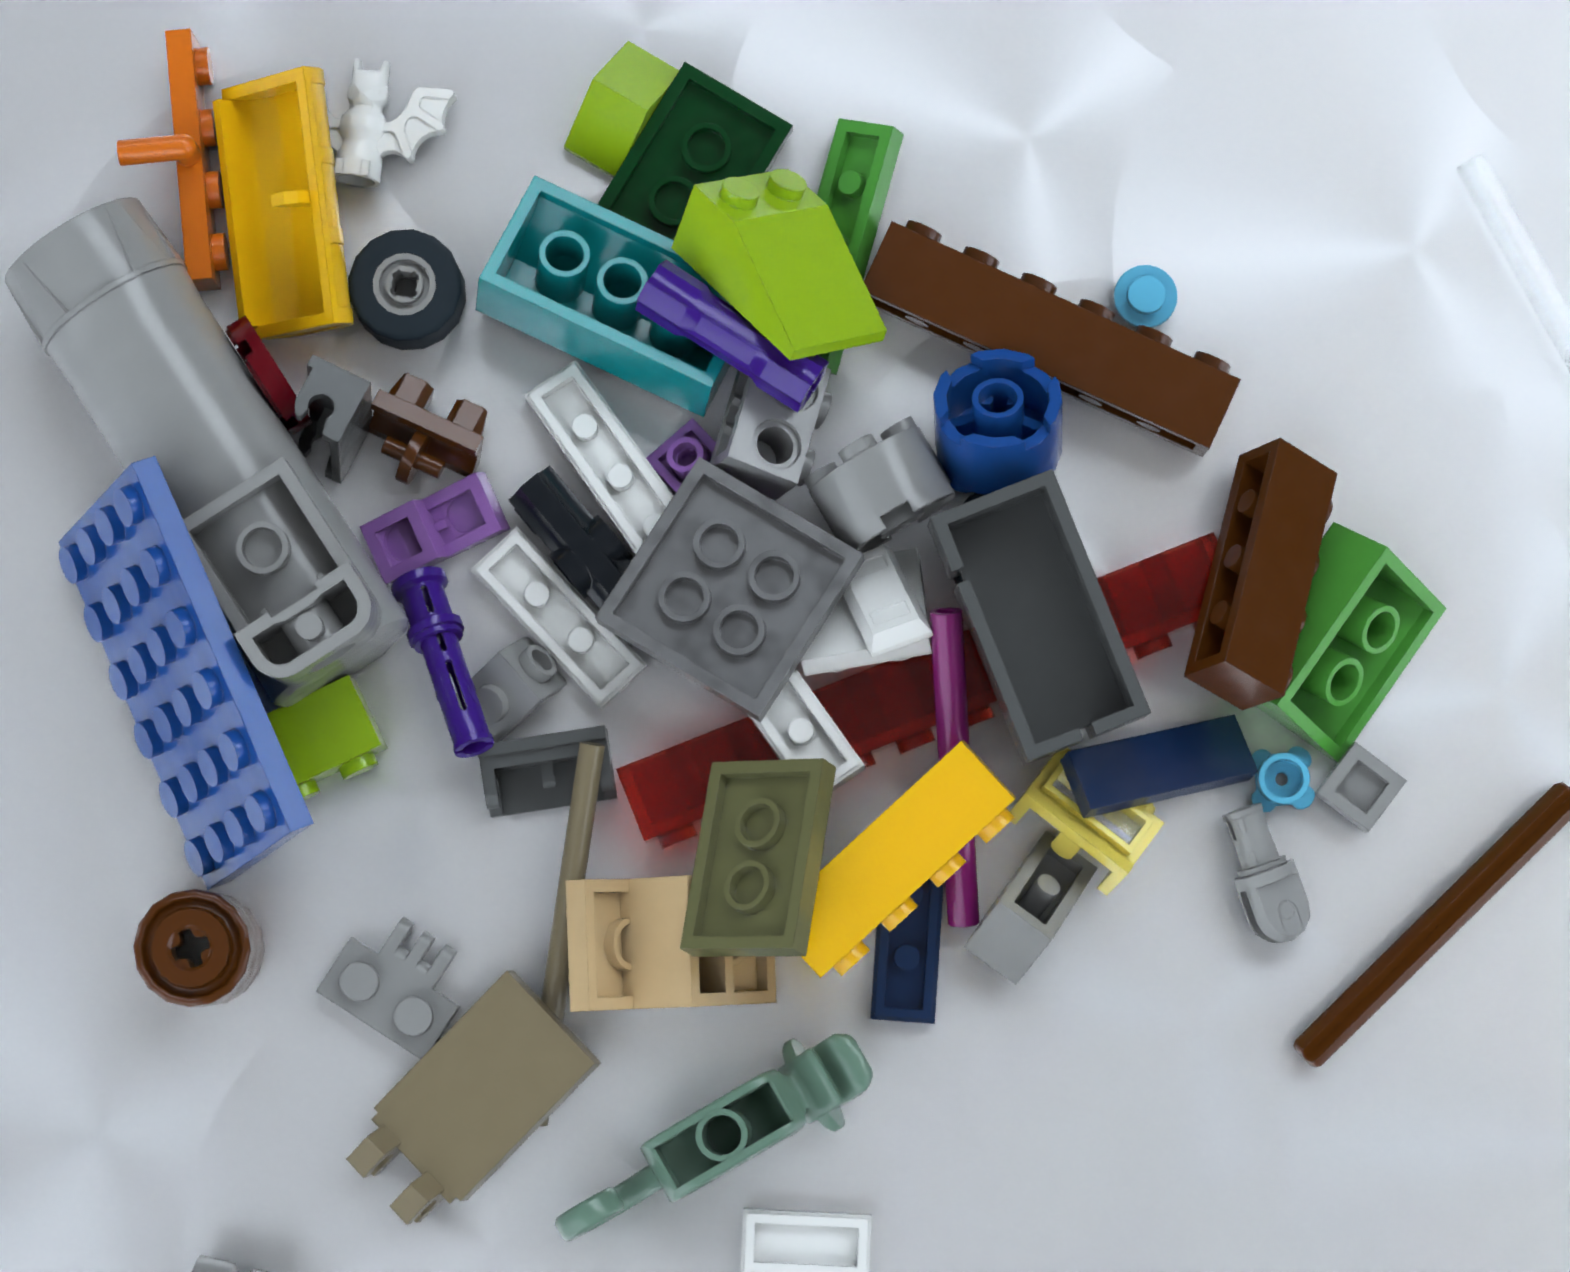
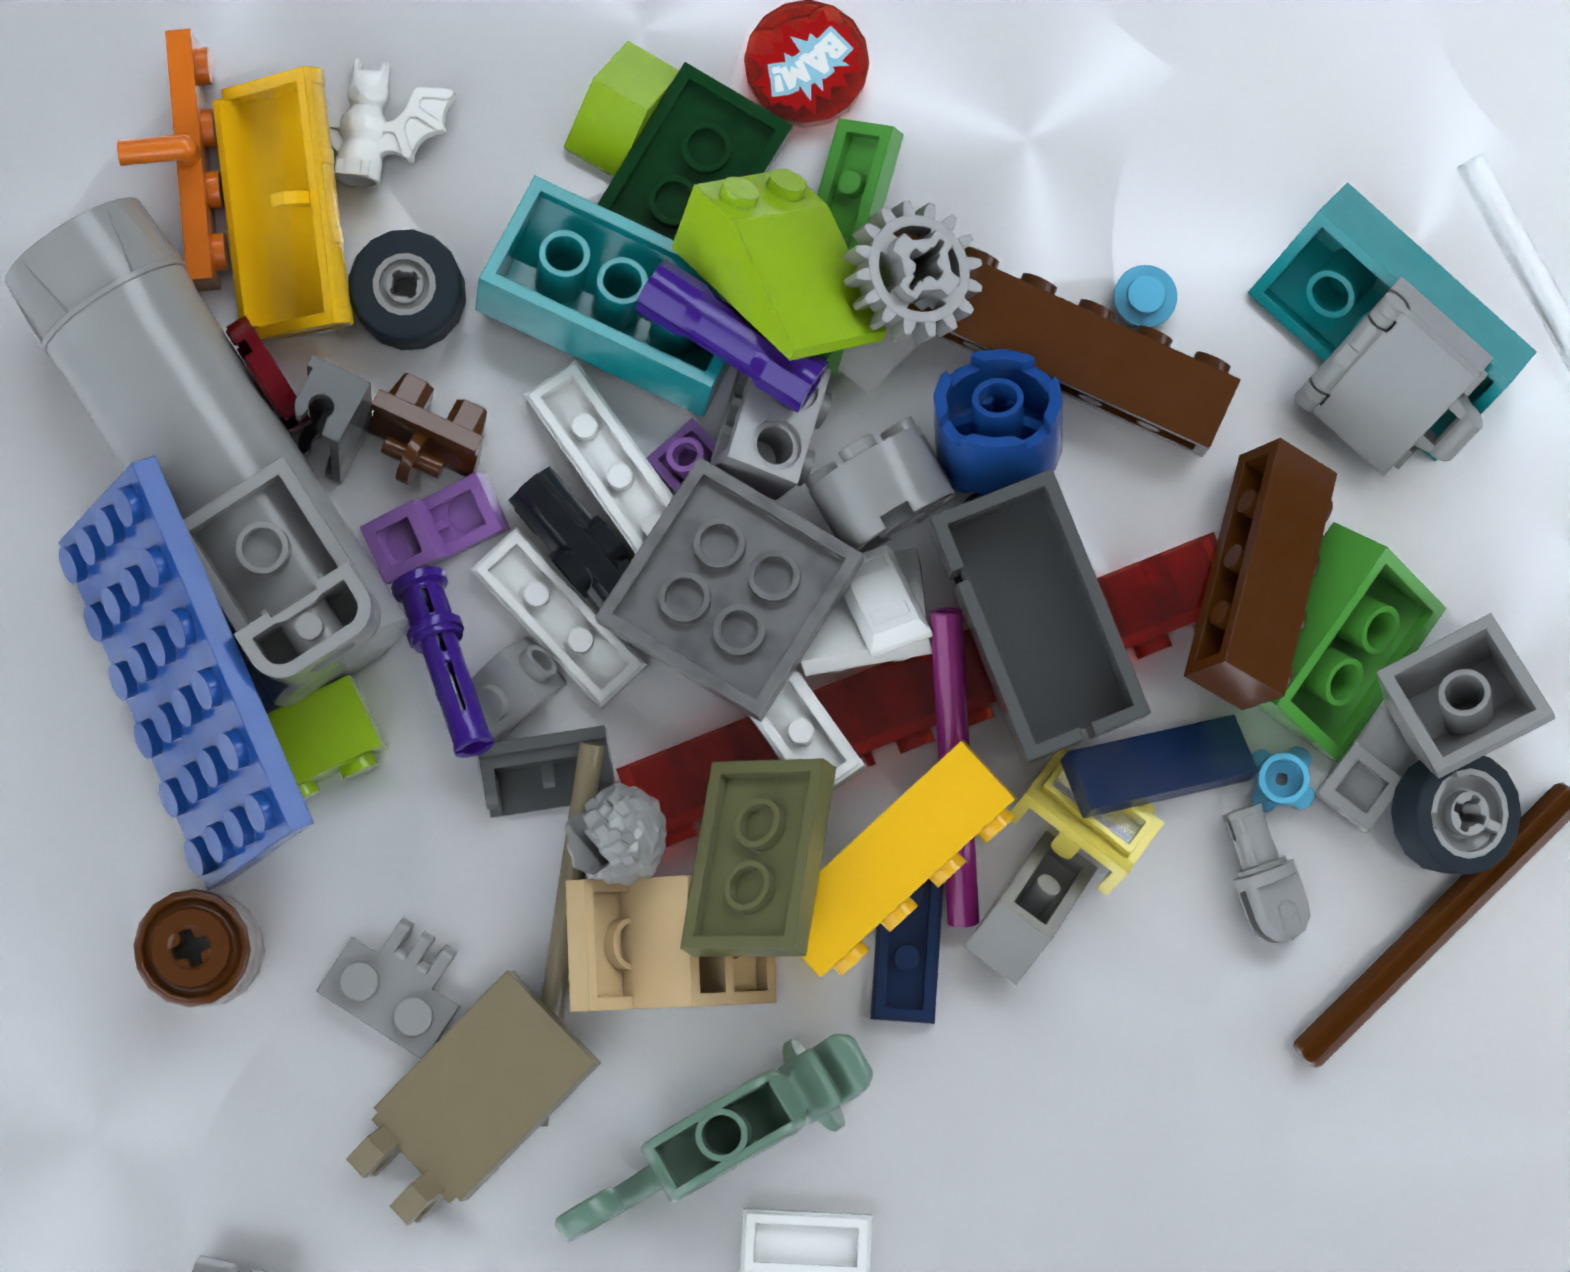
(618, 835): none -> light grey piece
(806, 63): none -> tile
(888, 268): none -> light grey gear
(1349, 262): none -> teal slope
(1397, 380): none -> light grey piece
(1435, 833): none -> wheel
(1462, 697): none -> light grey slope

